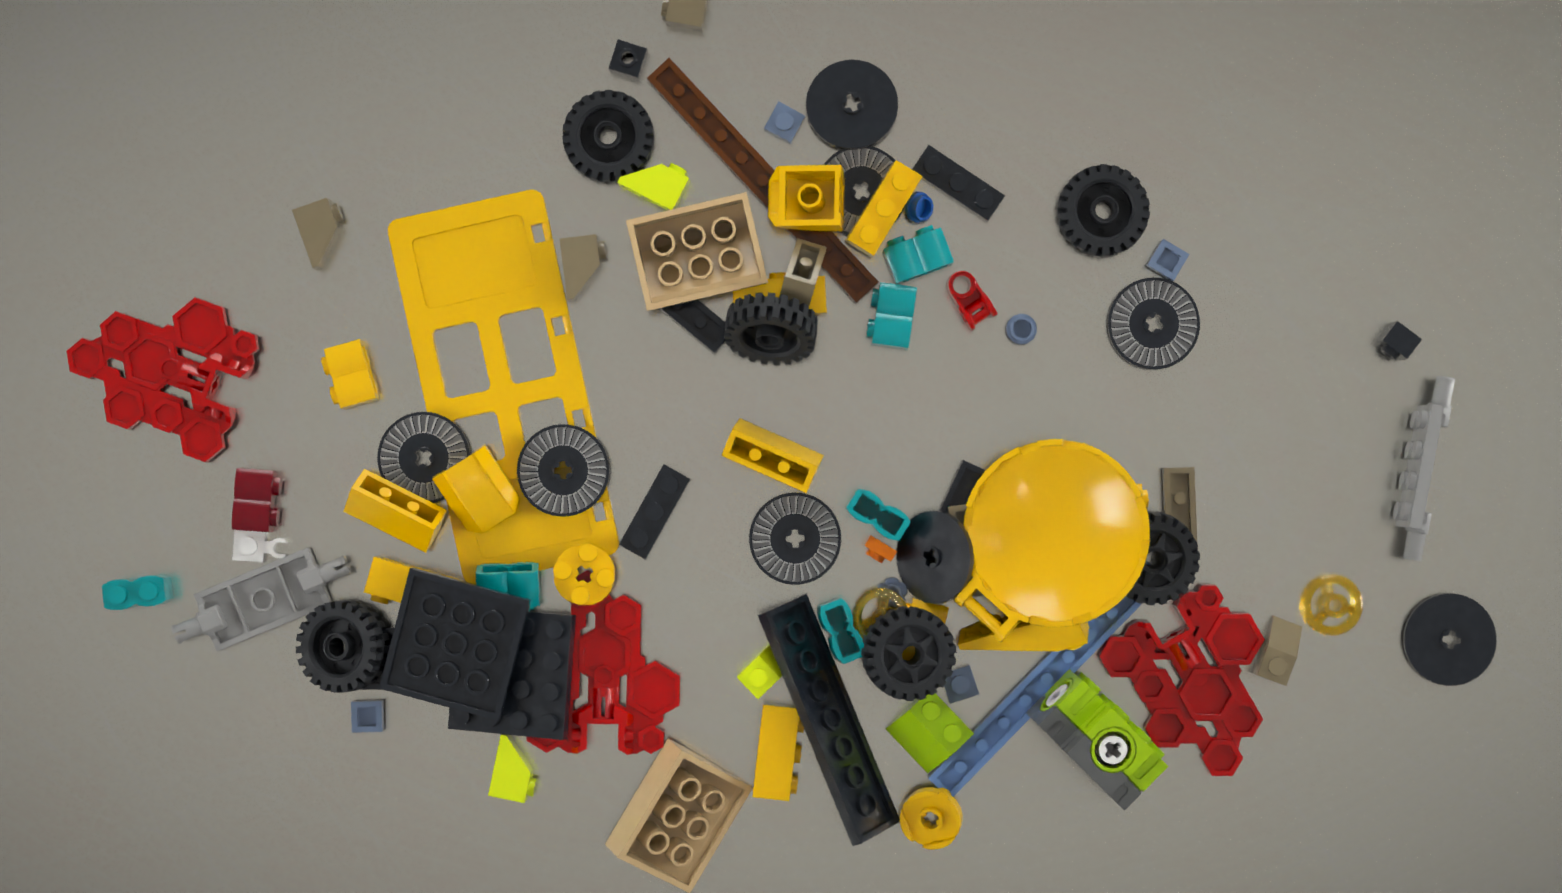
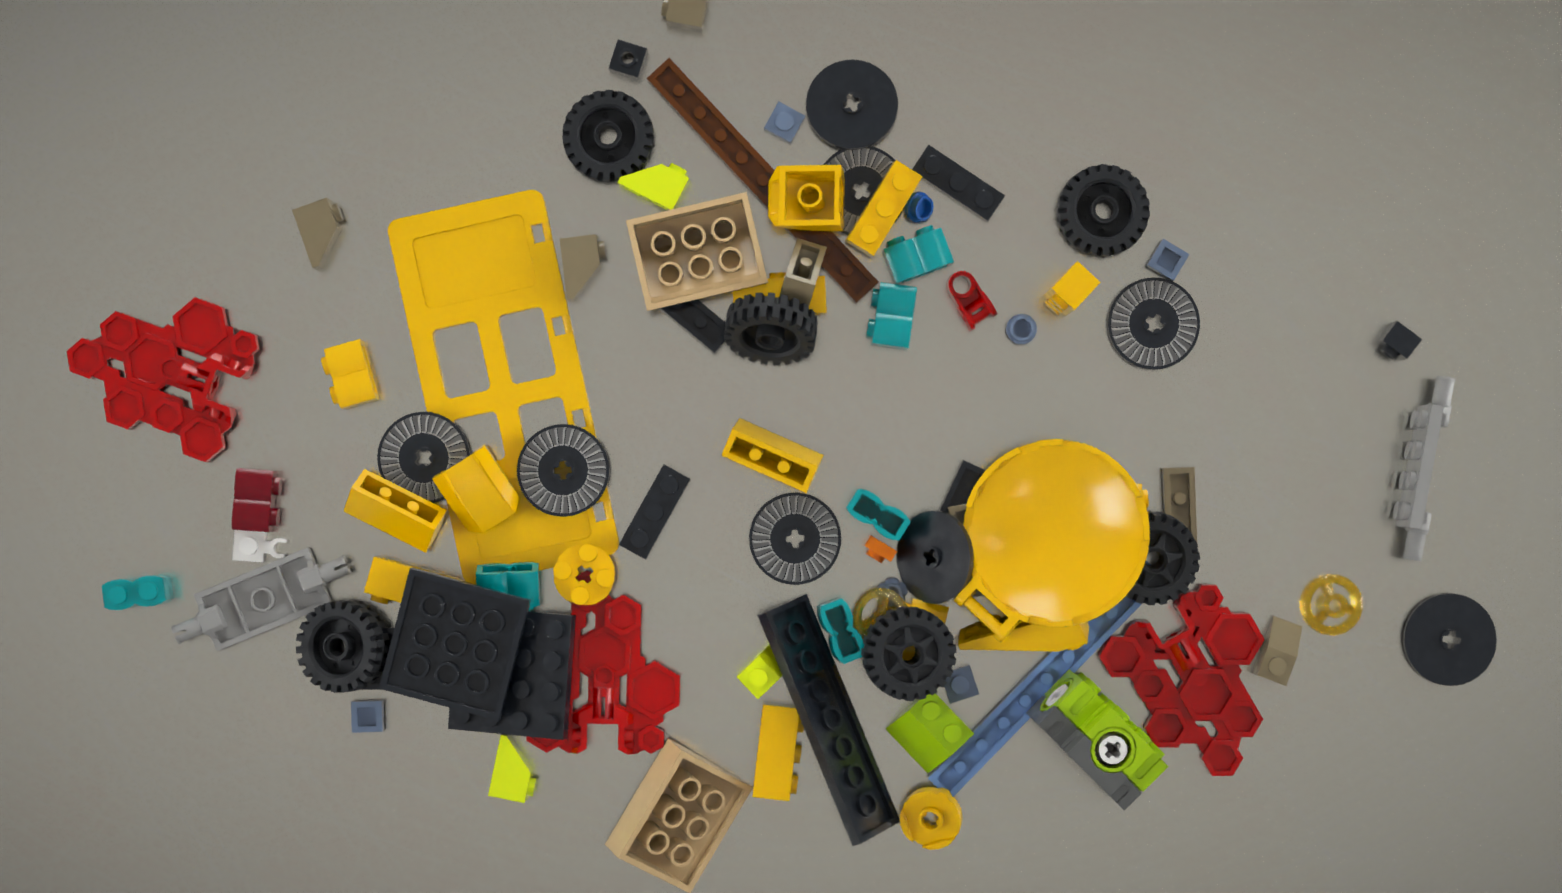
(1070, 289): none -> yellow brick

